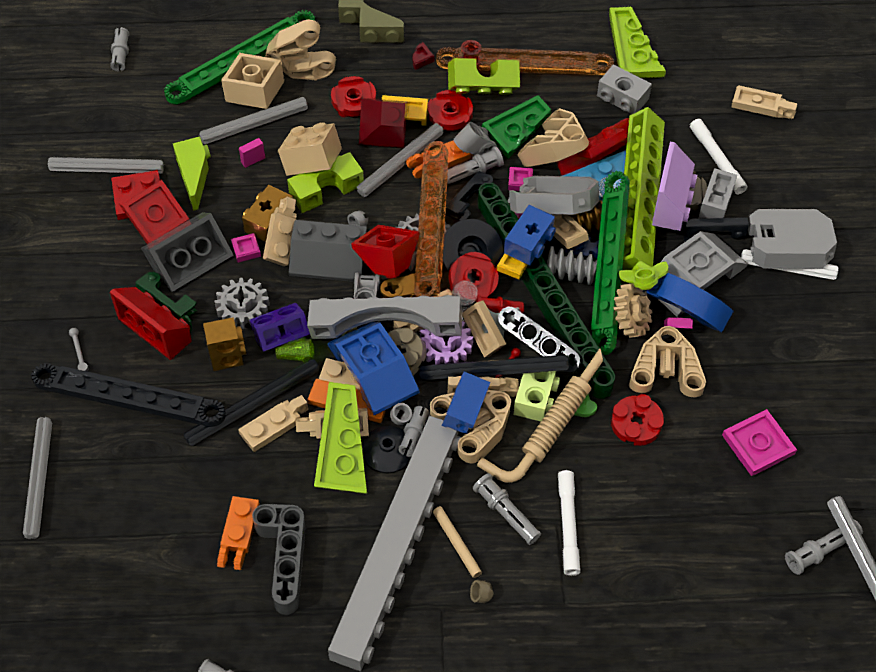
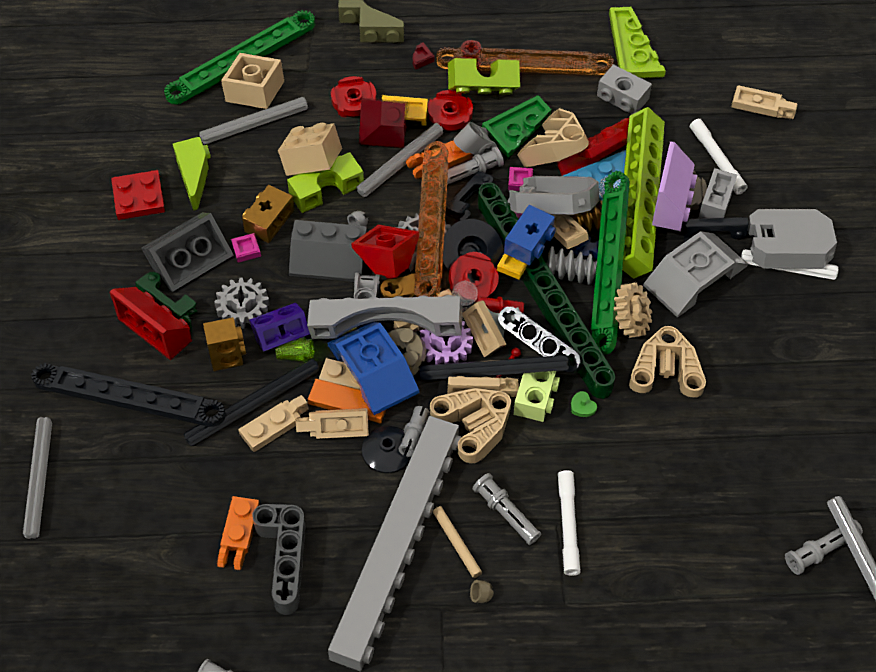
(73, 332): light grey hinge -> none
(104, 165): light grey axle -> none
(119, 49): light grey pin -> none
(154, 212): red plate -> none
(252, 152): dark pink tile -> none
(280, 232): tan hinge -> none
(292, 49): tan connector -> none
(340, 450): lime wing -> none
(406, 416): light grey hinge -> none
(466, 403): blue hinge -> none
(550, 426): tan piece -> none
(631, 431): red plate -> none
(643, 275): lime plate -> none
(679, 323): dark pink tile -> none
(692, 300): blue arch -> none
(759, 442): dark pink plate -> none

